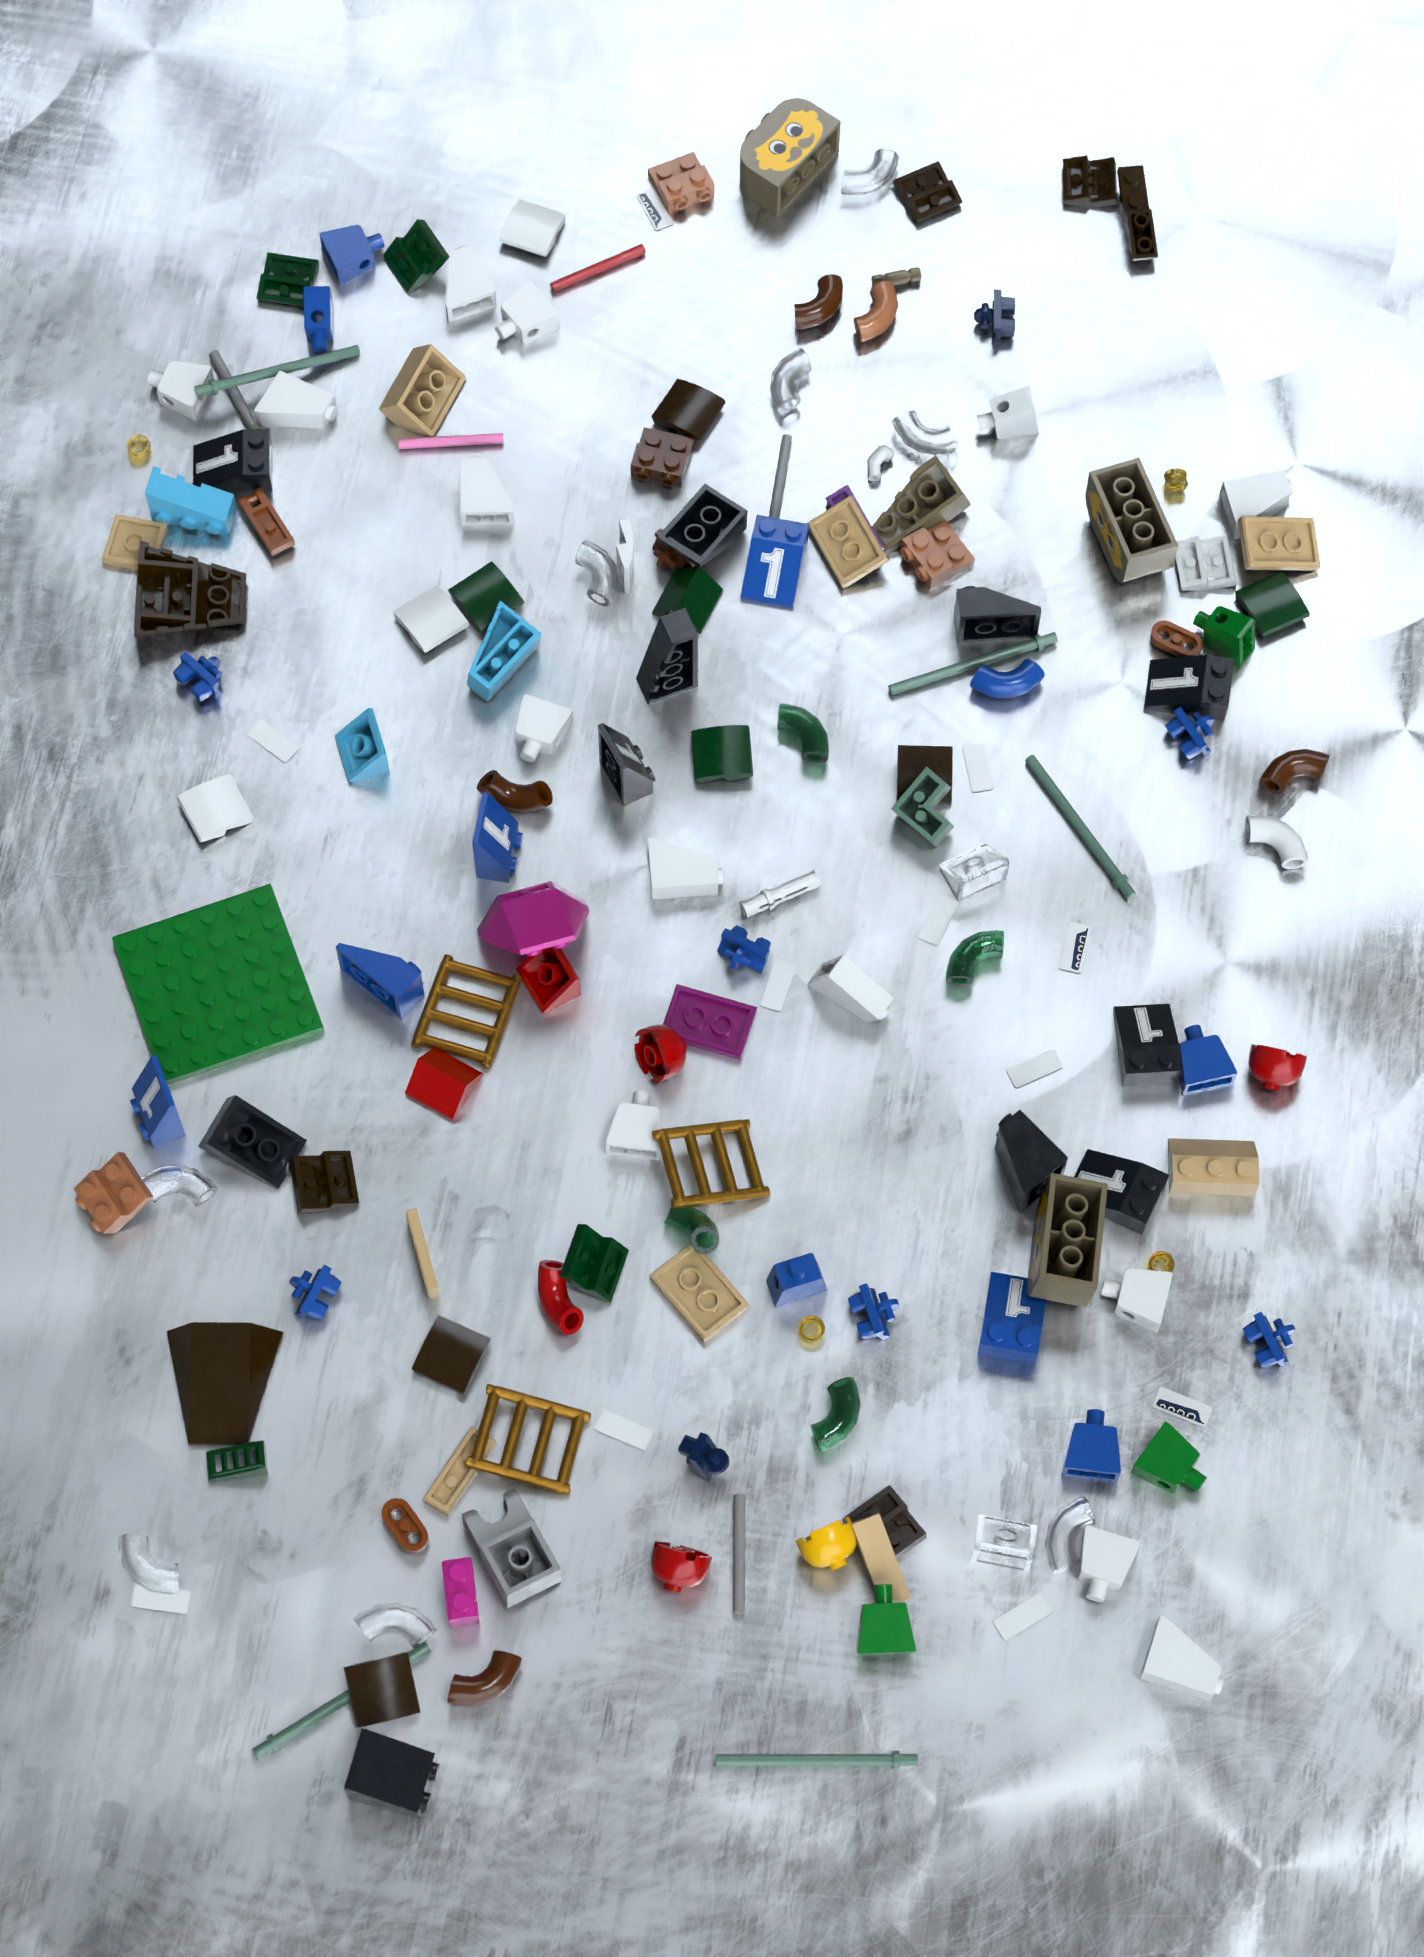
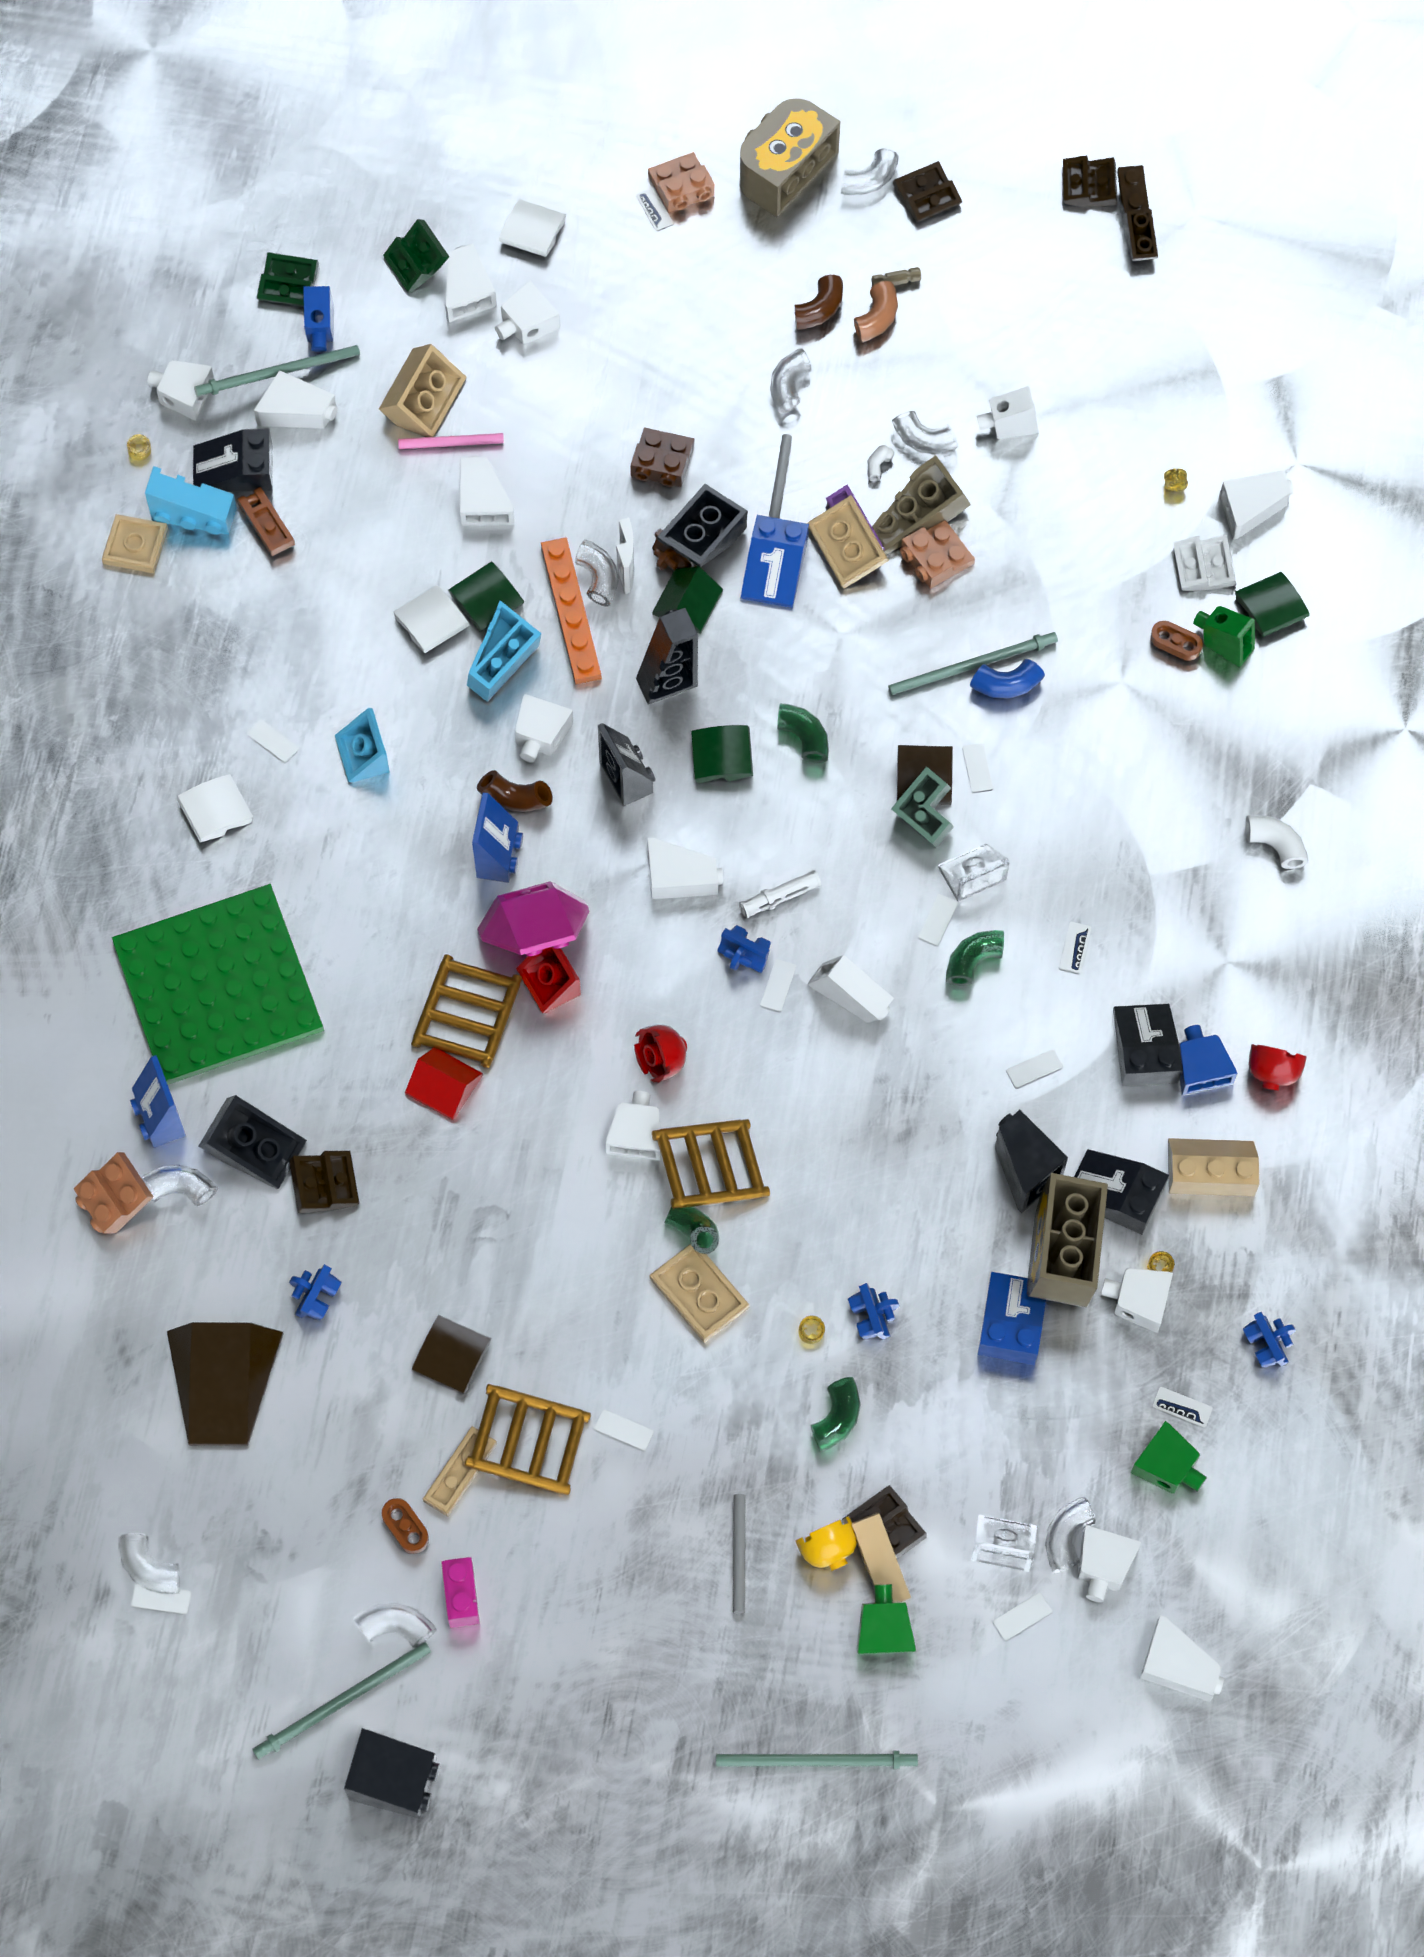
(184, 593): dark brown wedge -> none
(204, 672): blue hips -> none
(234, 392): light grey bar -> none
(237, 1472): dark green slope -> none
(350, 251): torso -> none
(382, 1689): dark brown slope -> none
(384, 976): blue slope -> none
(422, 1253): tan tile -> none
(487, 1685): reddish brown cylinder -> none
(513, 1541): light grey brick -> none
(555, 1298): red cylinder -> none
(571, 610): none -> orange plate
(594, 1263): dark green slope -> none
(597, 268): bar -> none
(679, 1565): red cylinder -> none
(688, 409): dark brown slope -> none
(704, 1455): dark blue hips -> none
(710, 1021): magenta tile -> none
(796, 1278): blue torso -> none
(993, 616): black slope -> none
(1000, 306): dark blue hips -> none
(1093, 1449): blue torso -> none
(1119, 881): sand green bar -> none
(1129, 521): dark tan brick -> none
(1182, 724): blue hips -> none
(1191, 683): black slope -> none
(1279, 543): tan tile -> none
(1291, 765): reddish brown cylinder -> none

